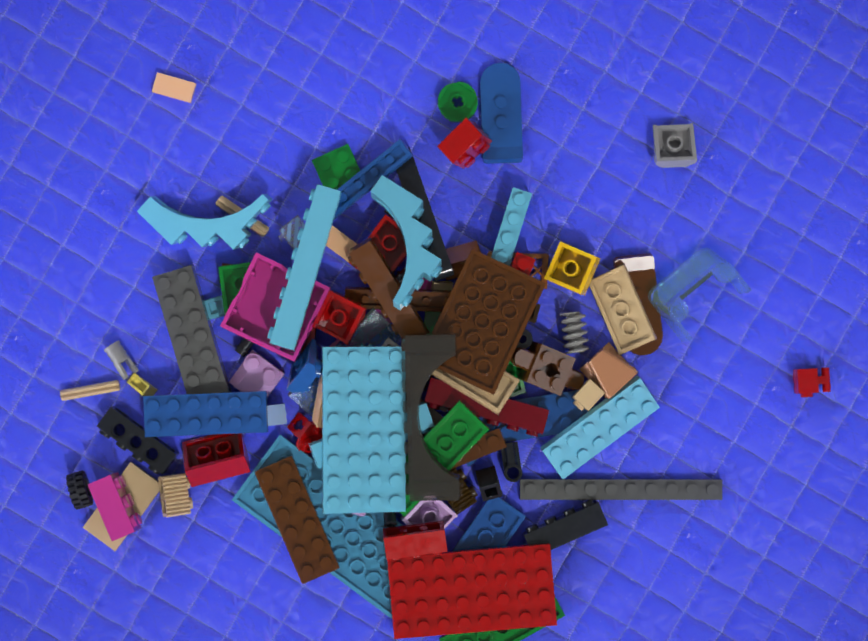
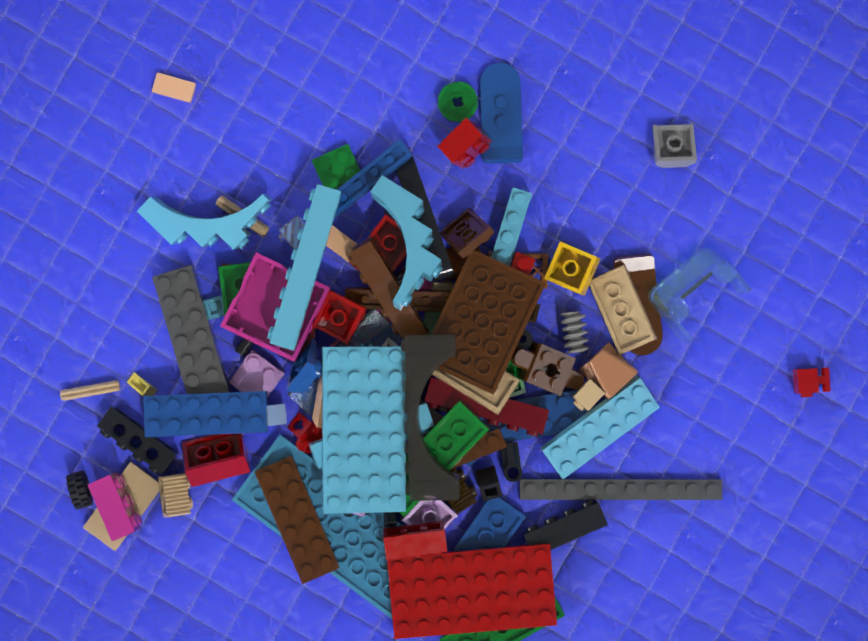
(119, 355): light grey hinge -> none
(466, 233): none -> reddish brown plate

